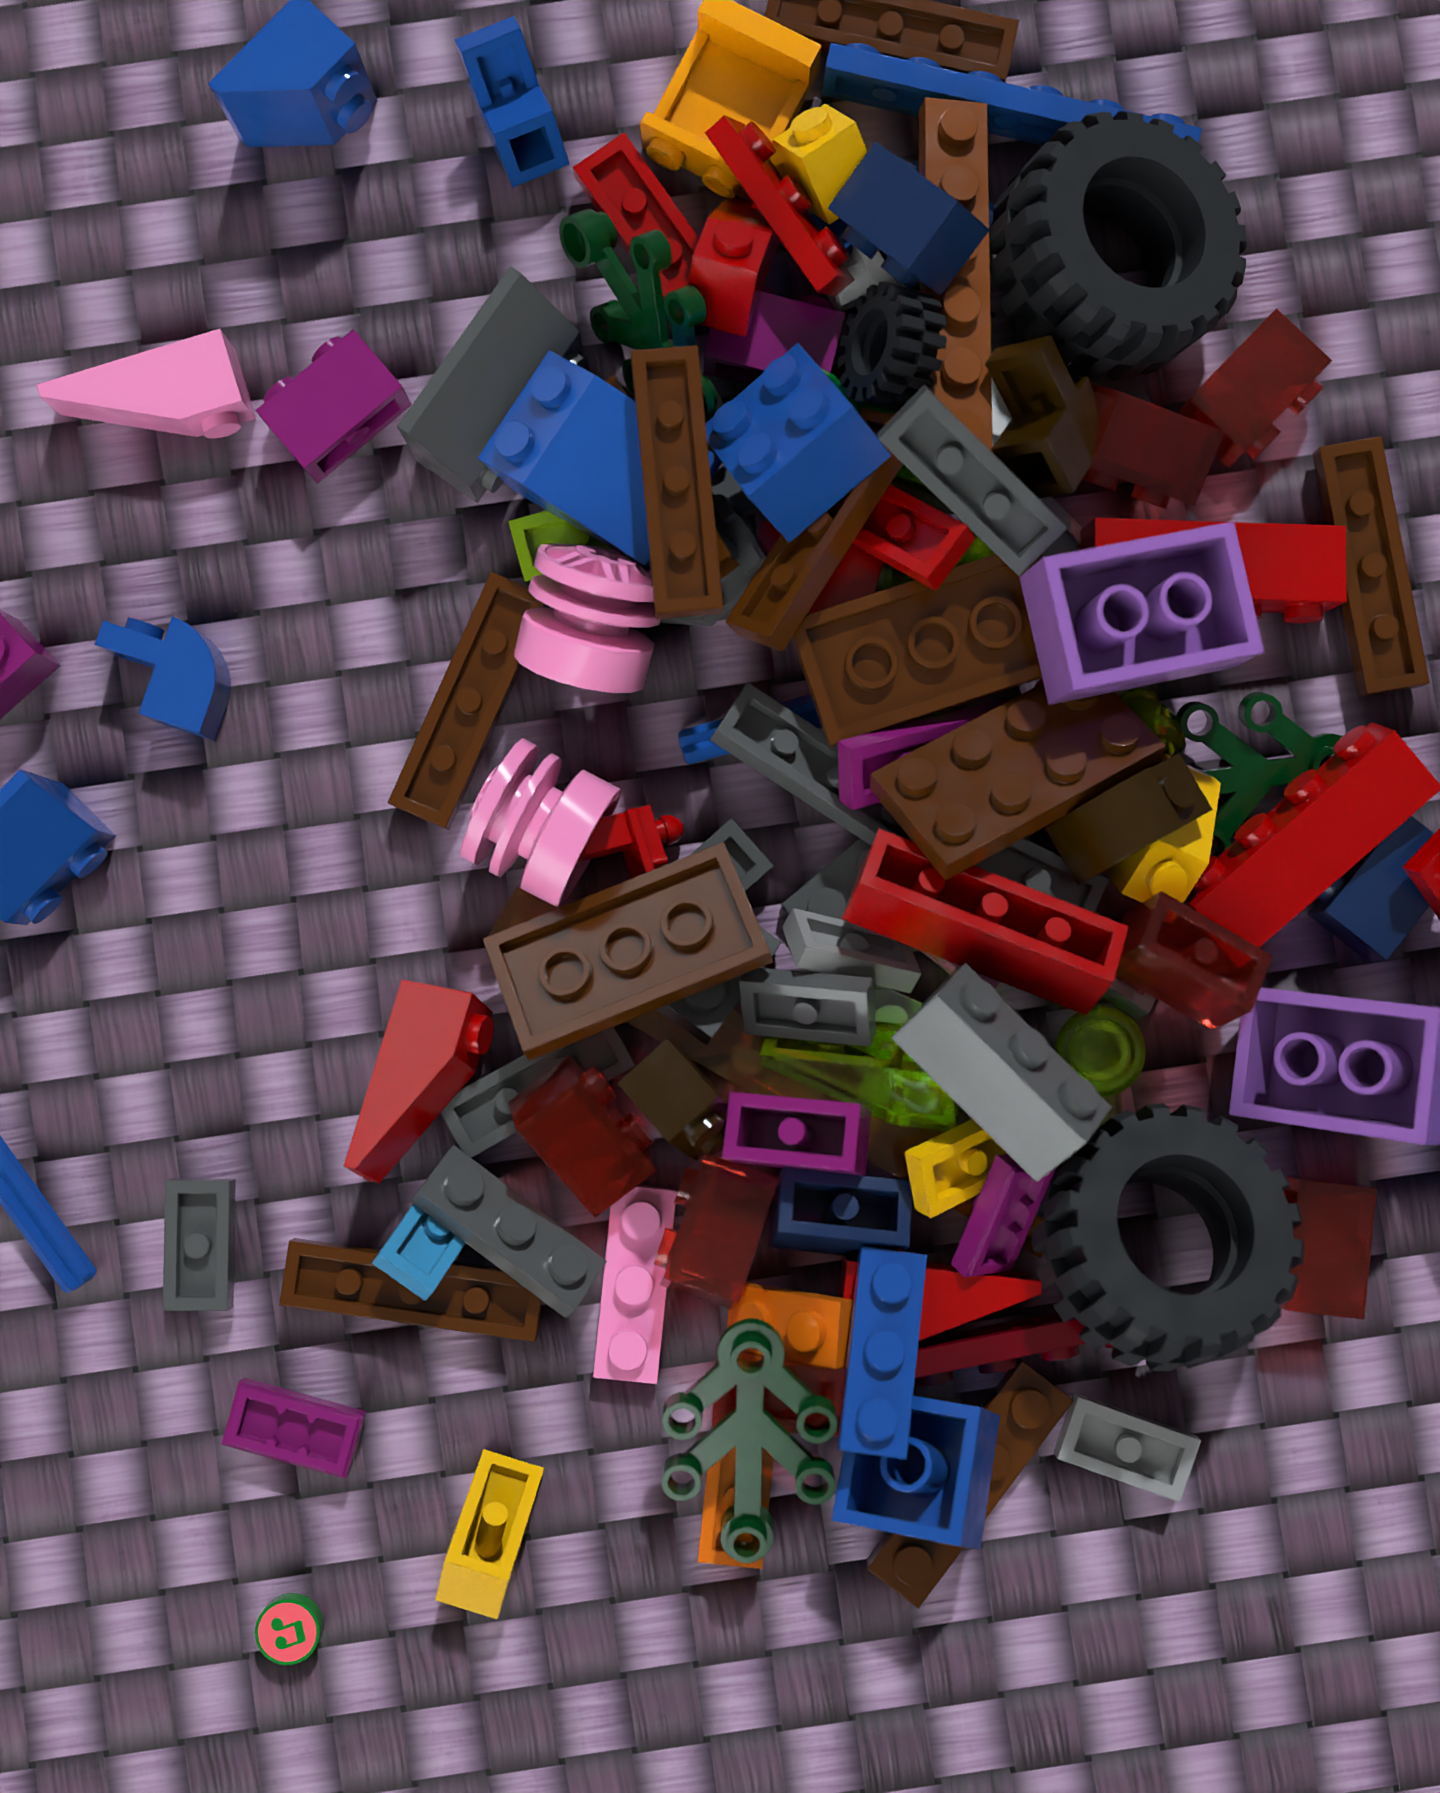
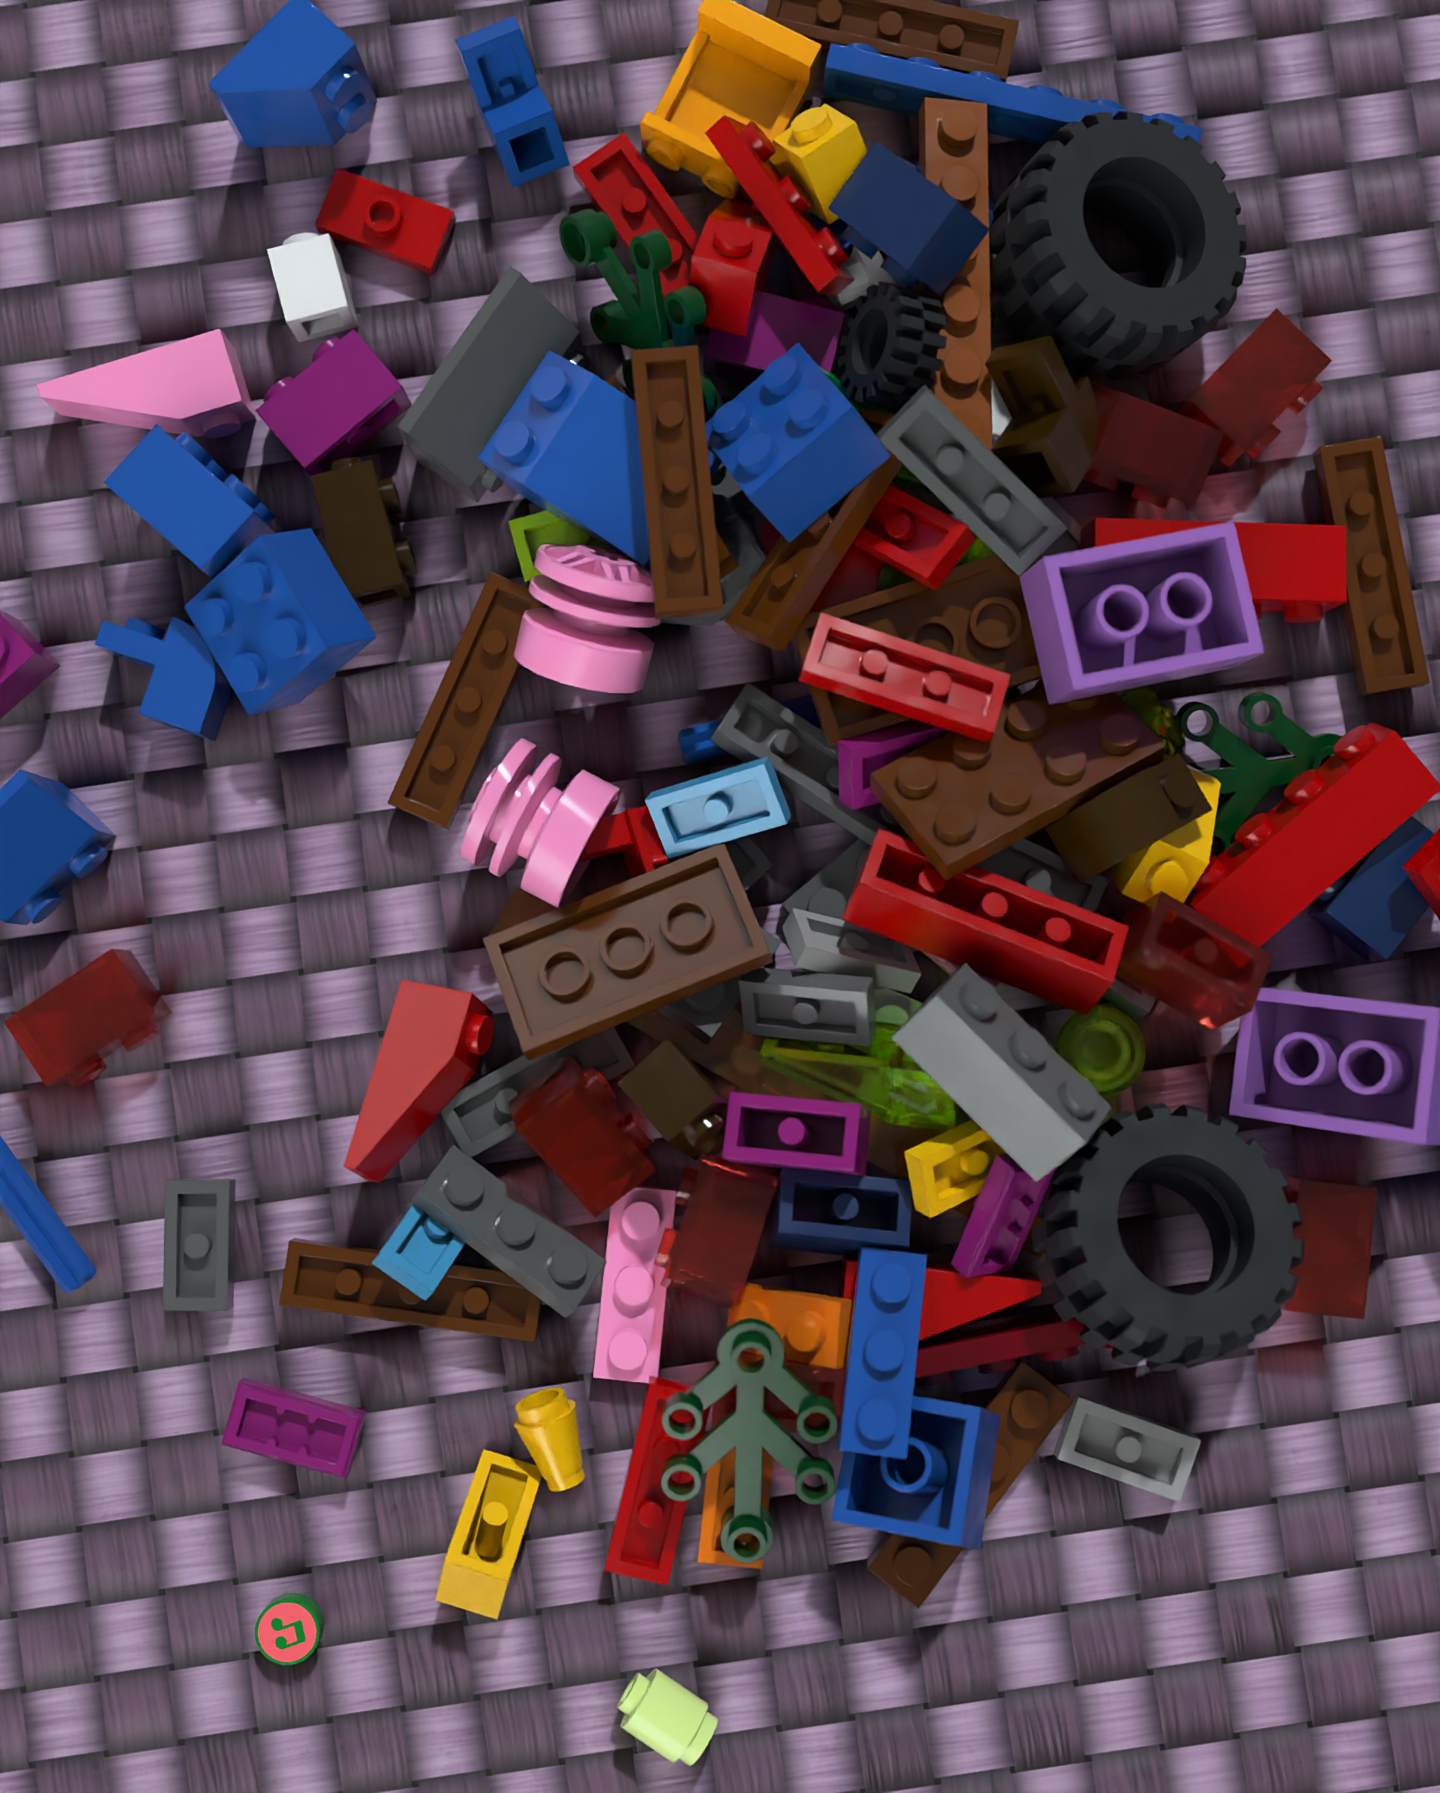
(88, 1019): none -> clear red brick
(190, 499): none -> blue brick
(279, 620): none -> blue brick
(312, 286): none -> white brick
(361, 531): none -> dark brown brick
(385, 221): none -> red plate
(551, 1435): none -> yellow cone
(646, 1518): none -> red plate
(666, 1717): none -> yellowish green brick
(718, 807): none -> dark azure plate
(904, 677): none -> red plate

